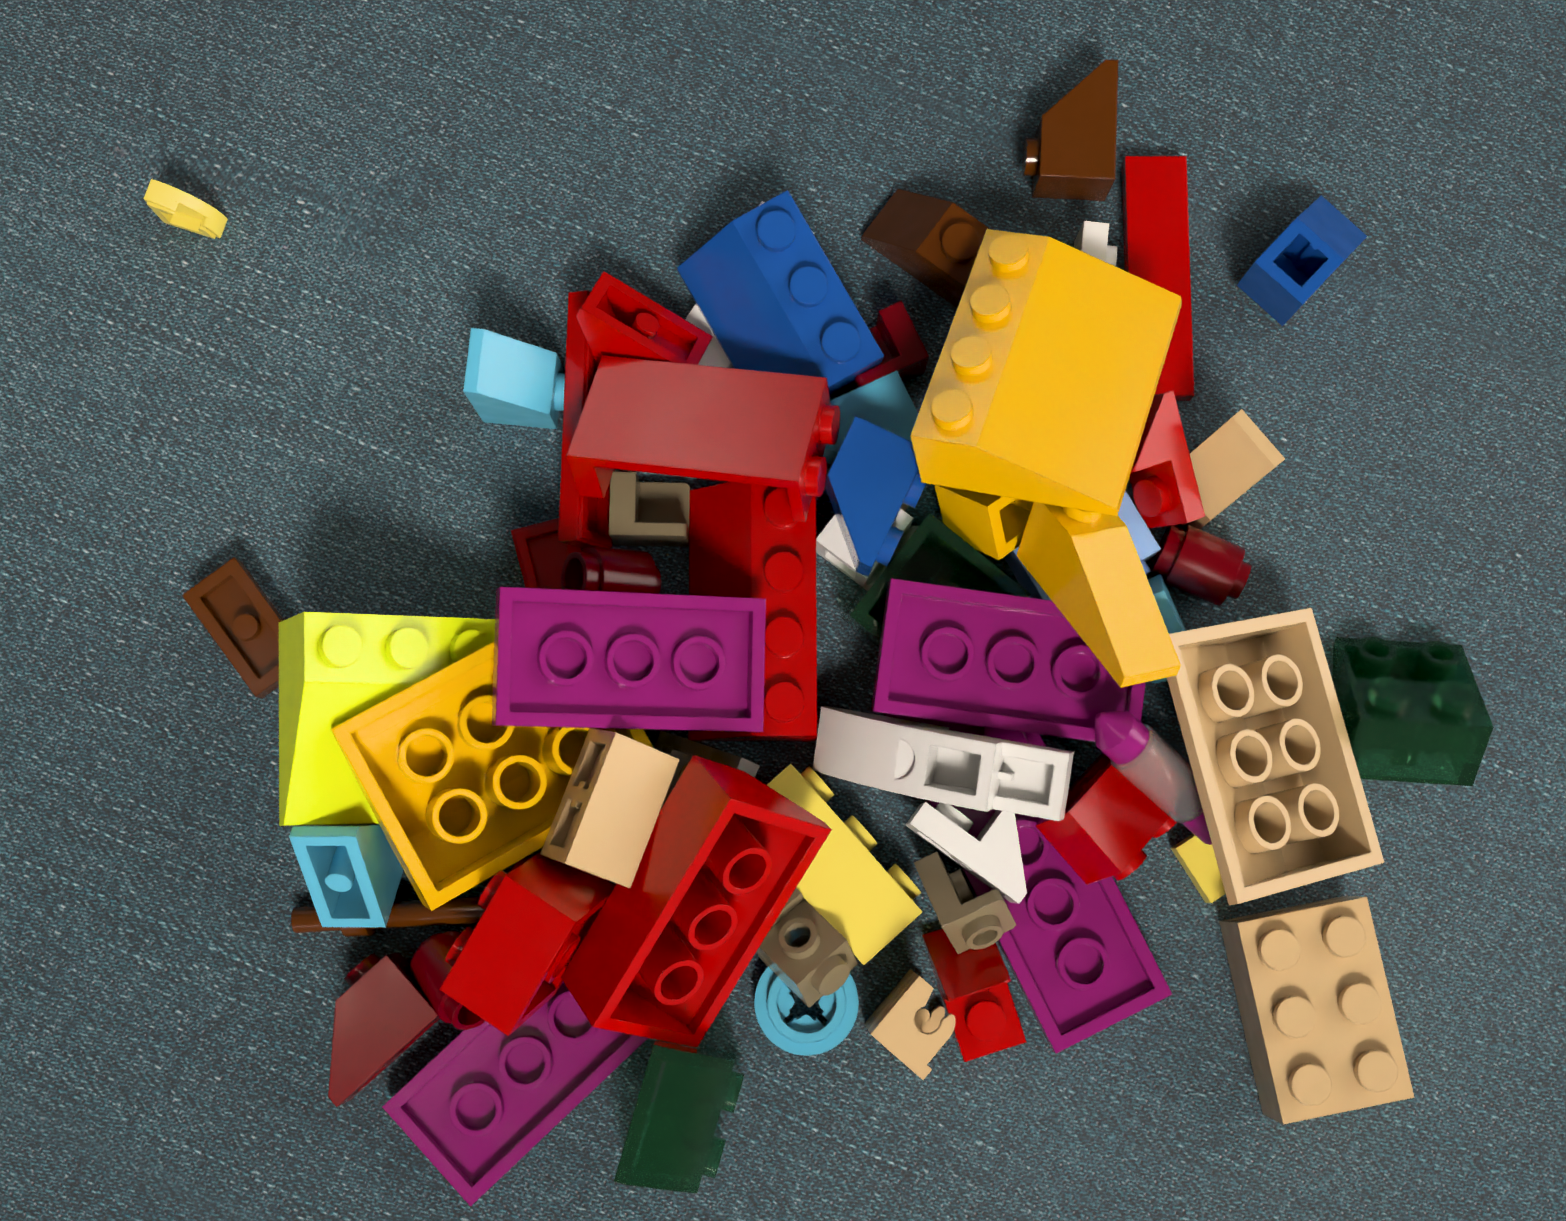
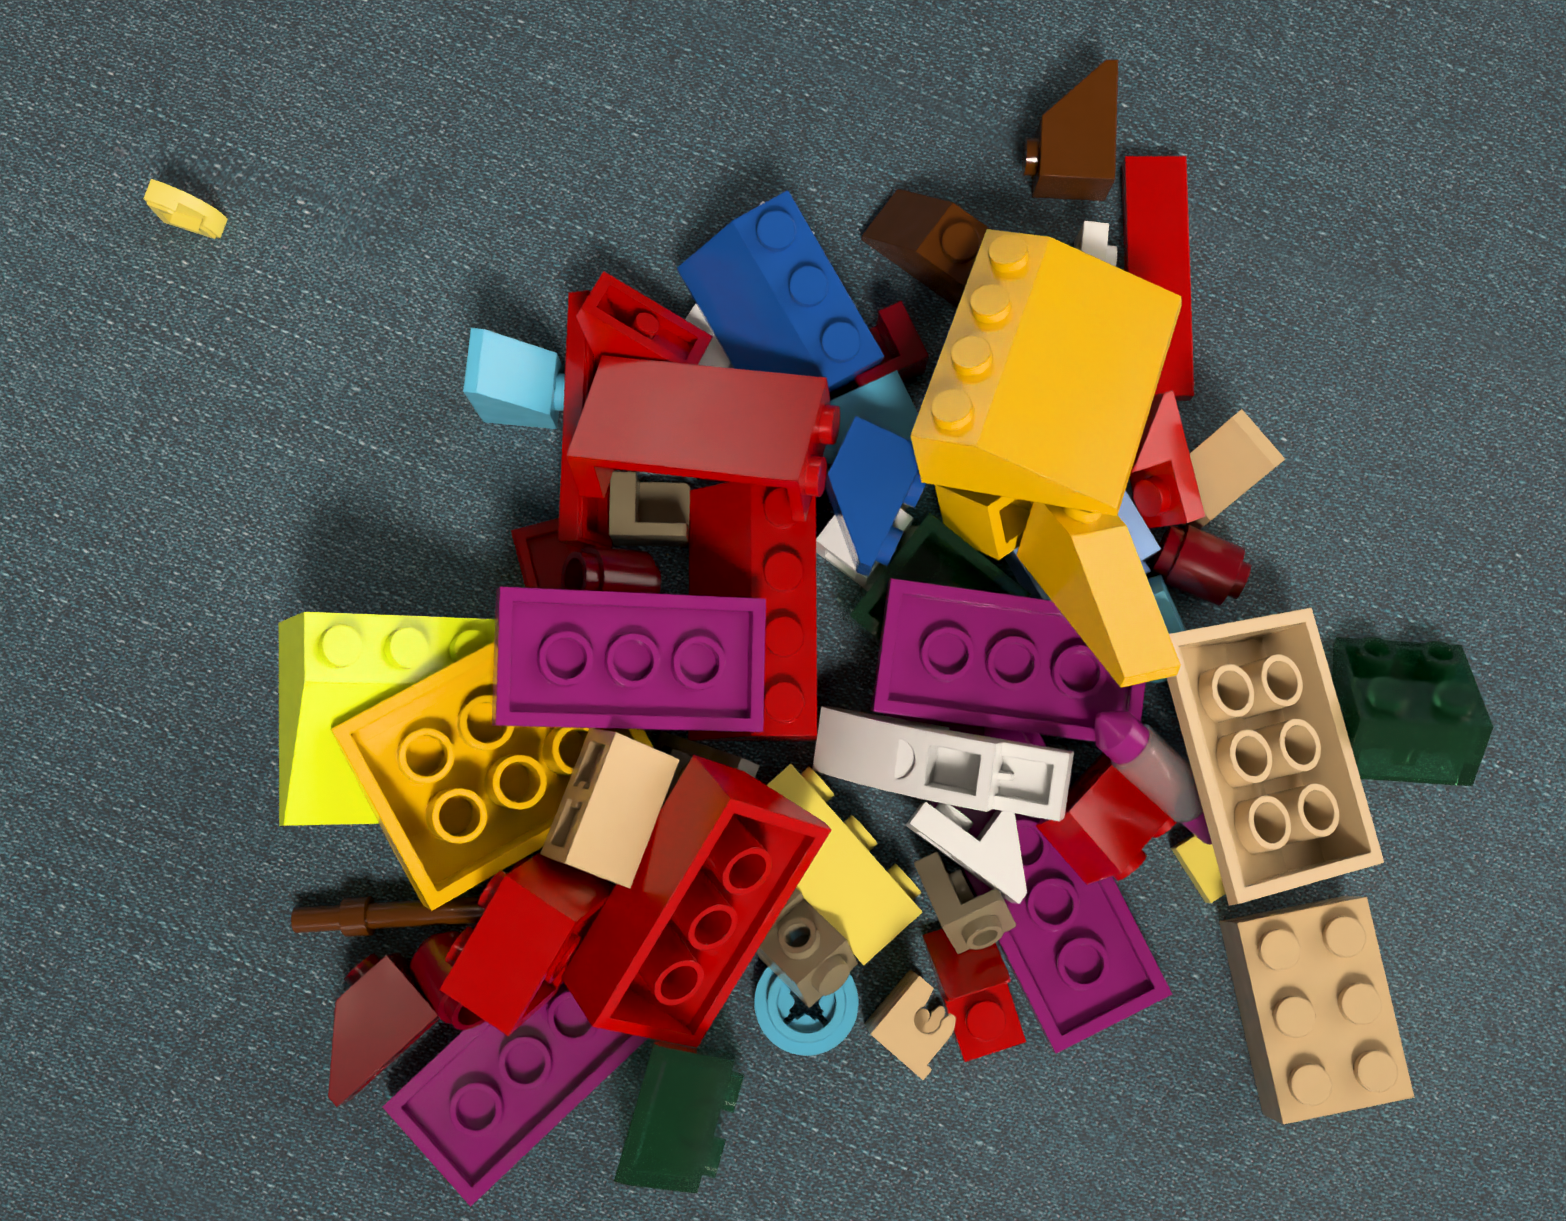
(240, 623): reddish brown plate -> none
(348, 873): medium azure slope -> none
(1301, 260): blue slope -> none

